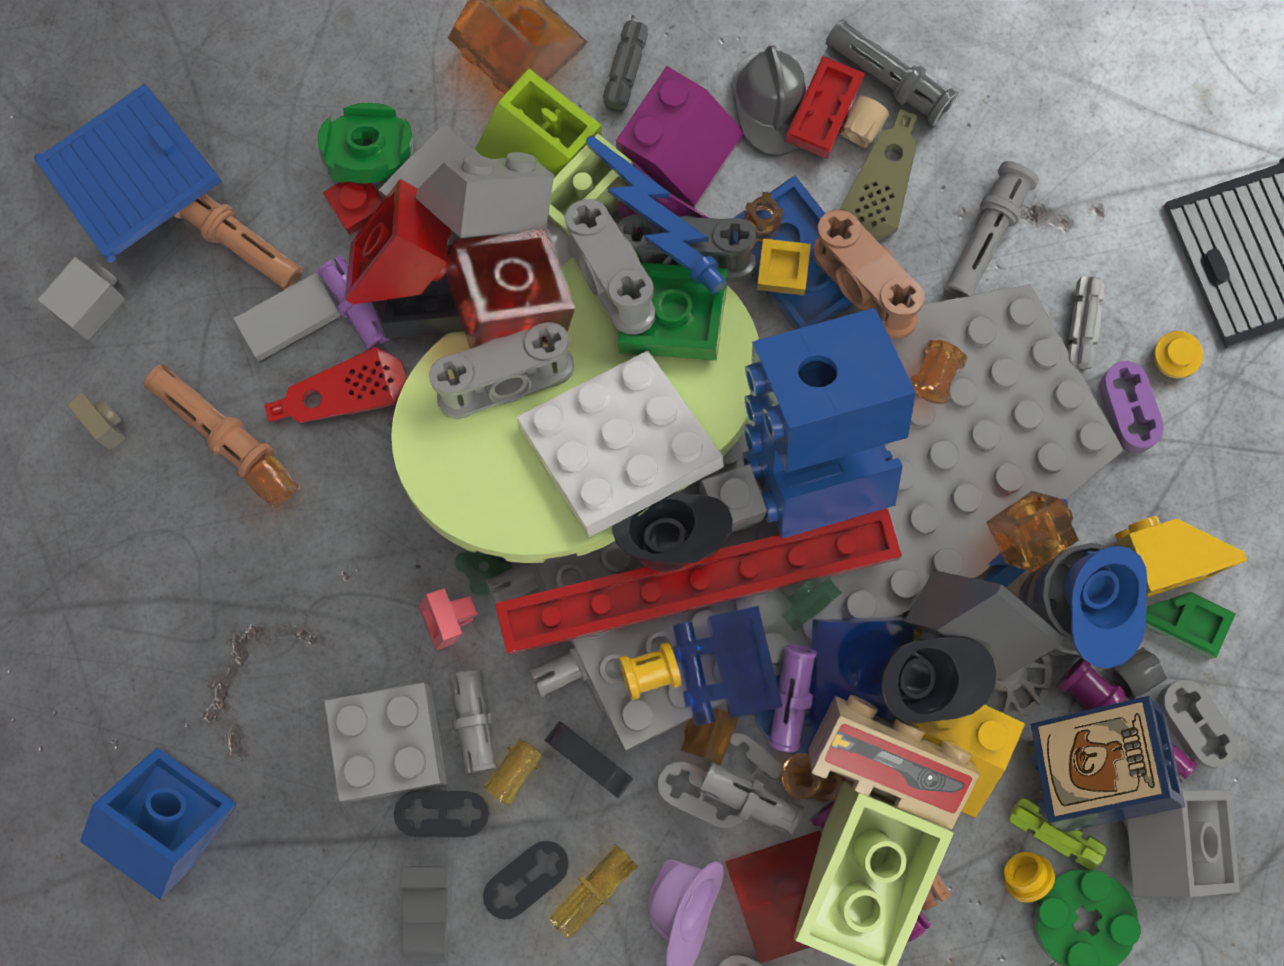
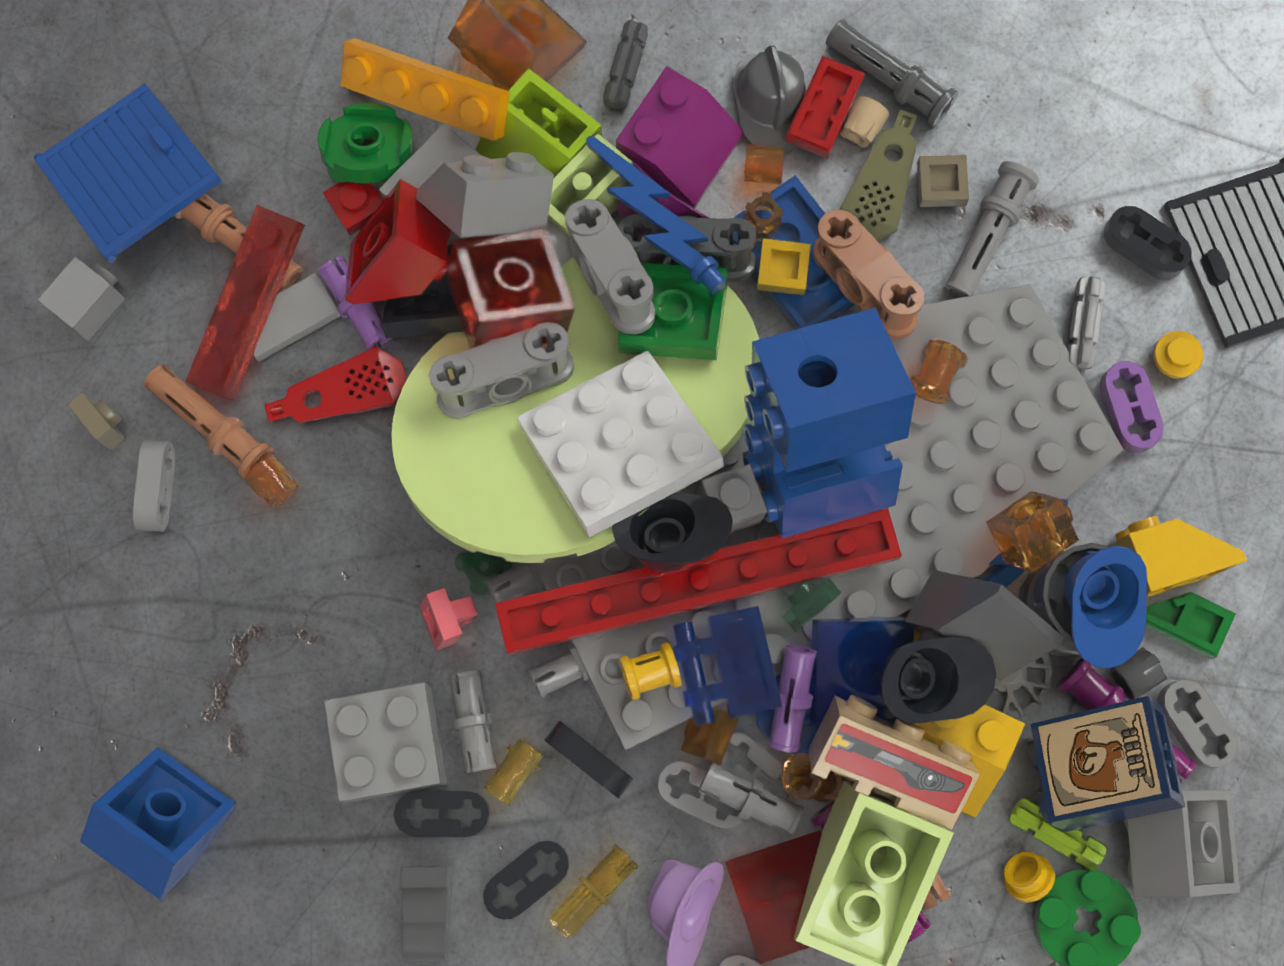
(154, 486): none -> light grey beam
(245, 303): none -> clear red plate
(424, 89): none -> light orange plate
(764, 164): none -> clear orange hose
(942, 181): none -> dark tan plate
(1148, 242): none -> black beam

